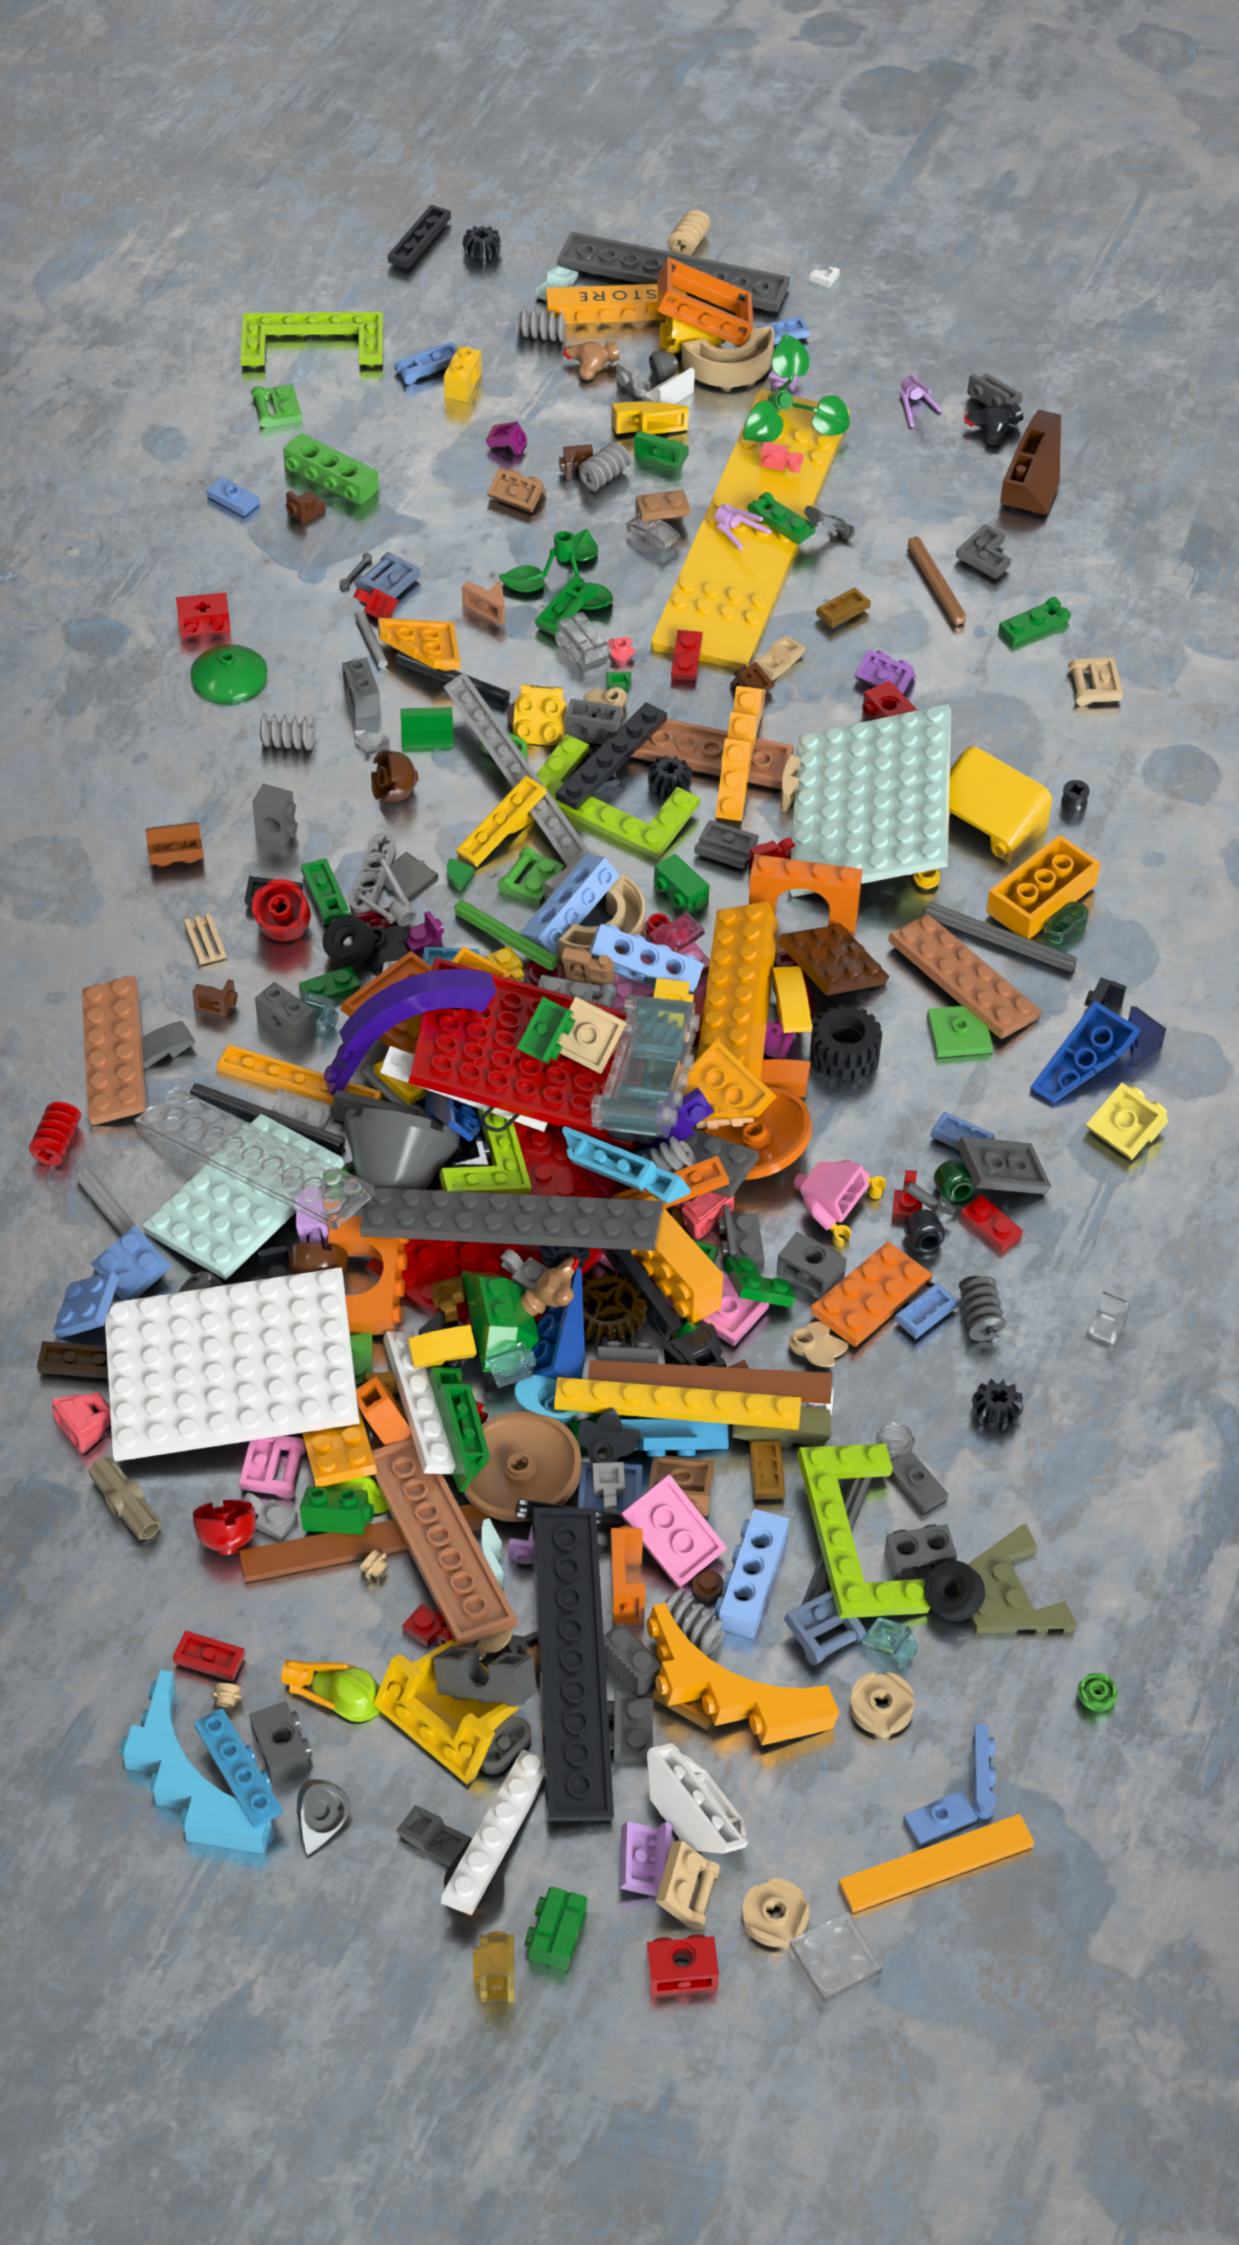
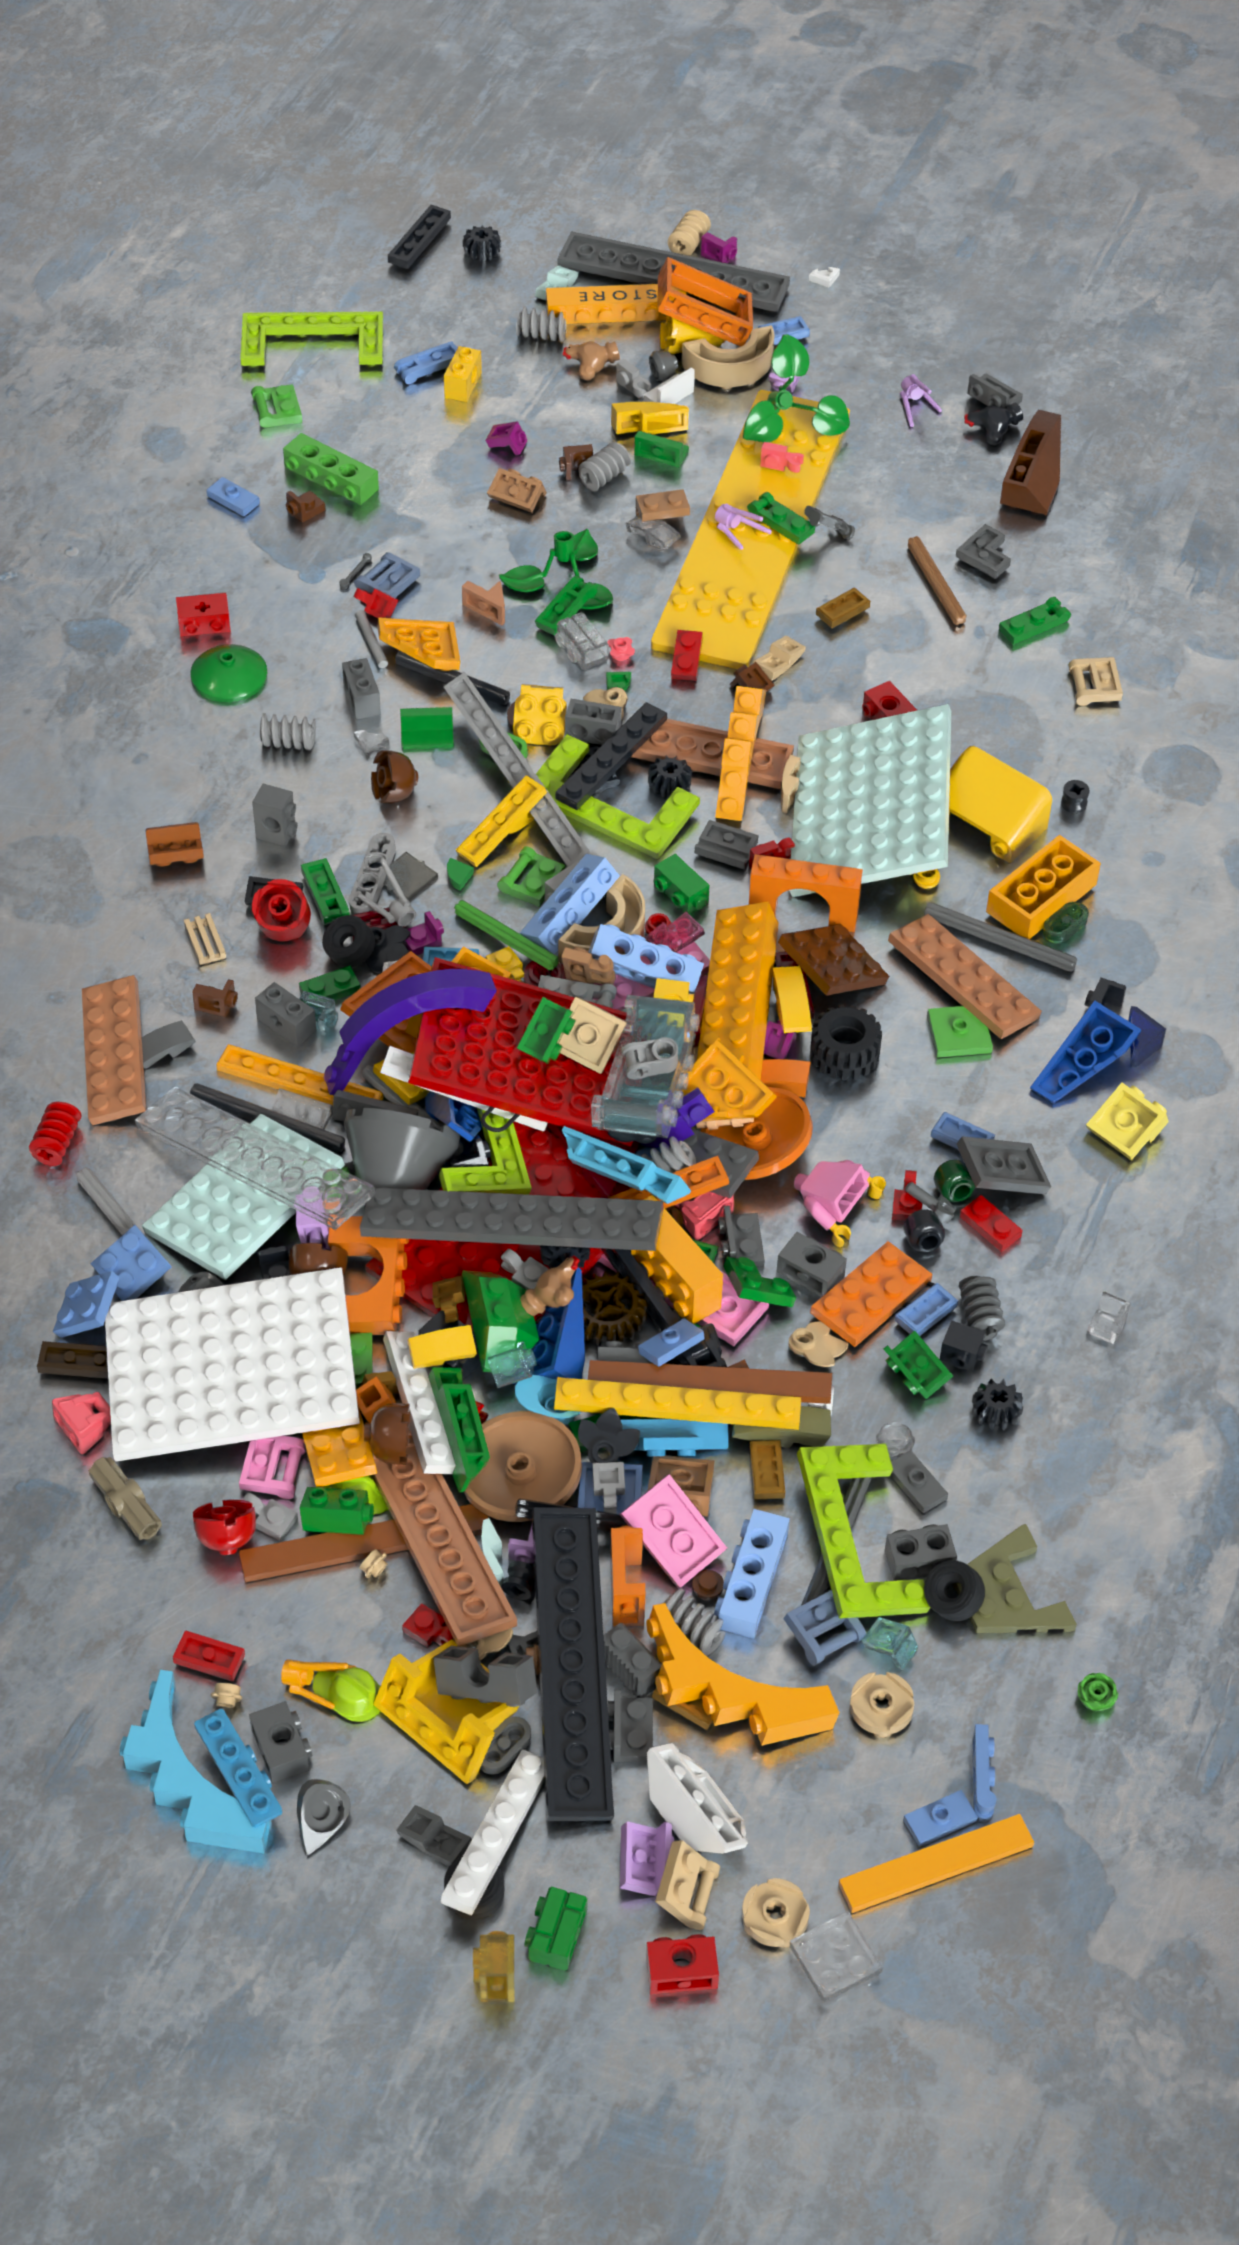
(389, 1433): none -> reddish brown cylinder
(520, 1580): none -> black wheel
(648, 1057): none -> light grey piece
(671, 1342): none -> medium blue plate
(718, 249): none -> magenta bracket
(879, 668): medium lavender bracket -> none
(919, 1364): none -> green bracket
(963, 1346): none -> black brick

